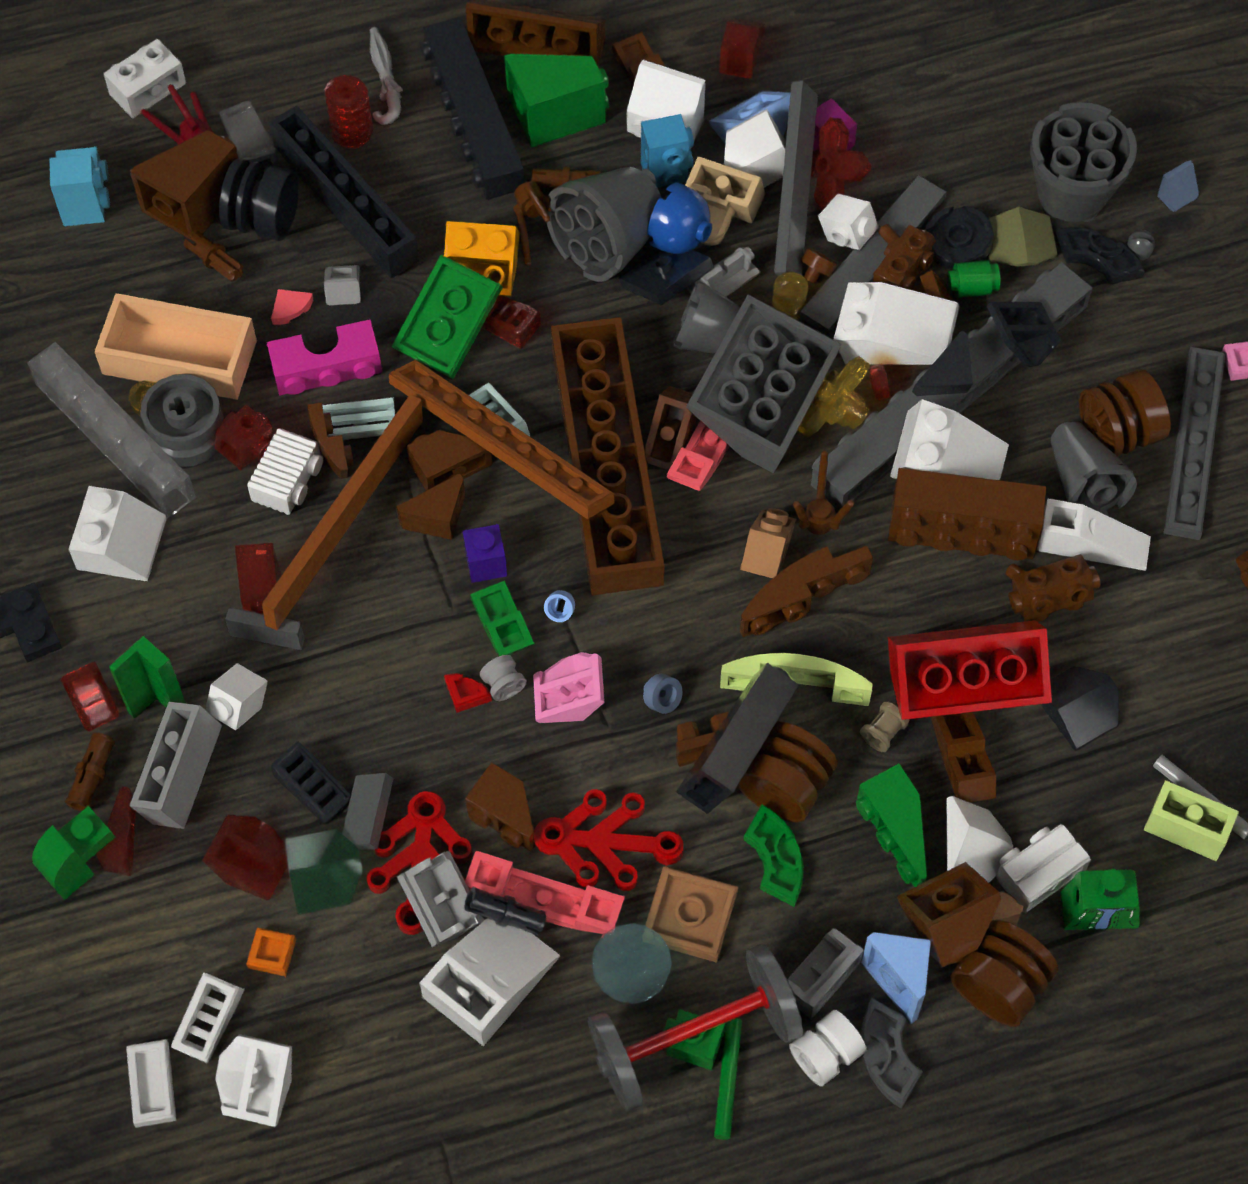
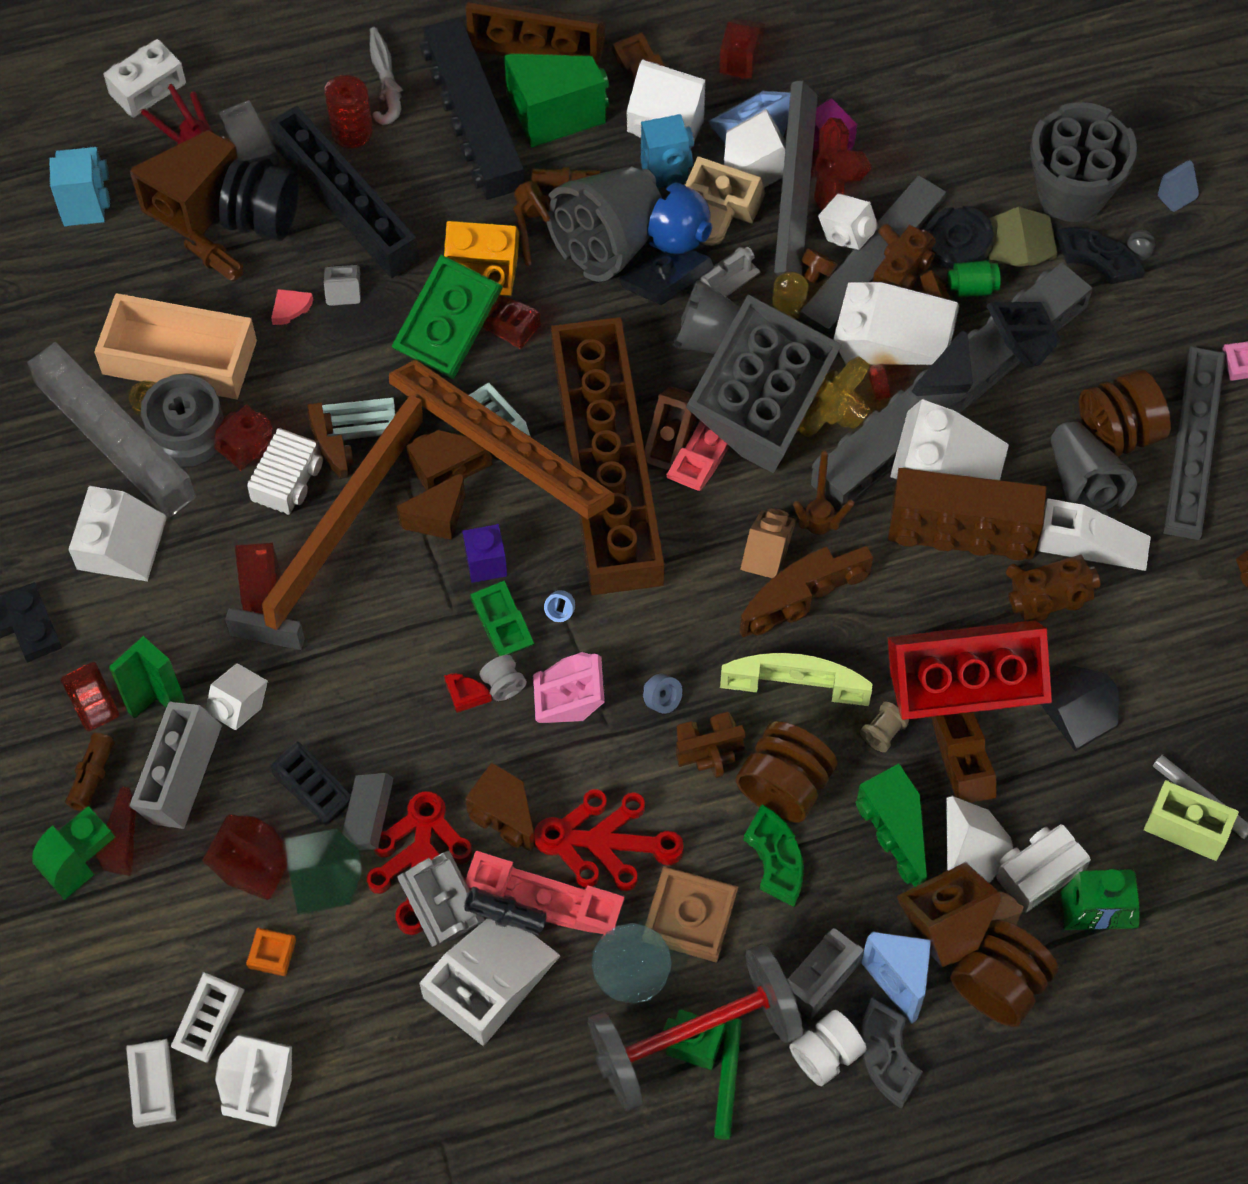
(352, 358): dark pink arch -> none
(738, 739): black slope -> none

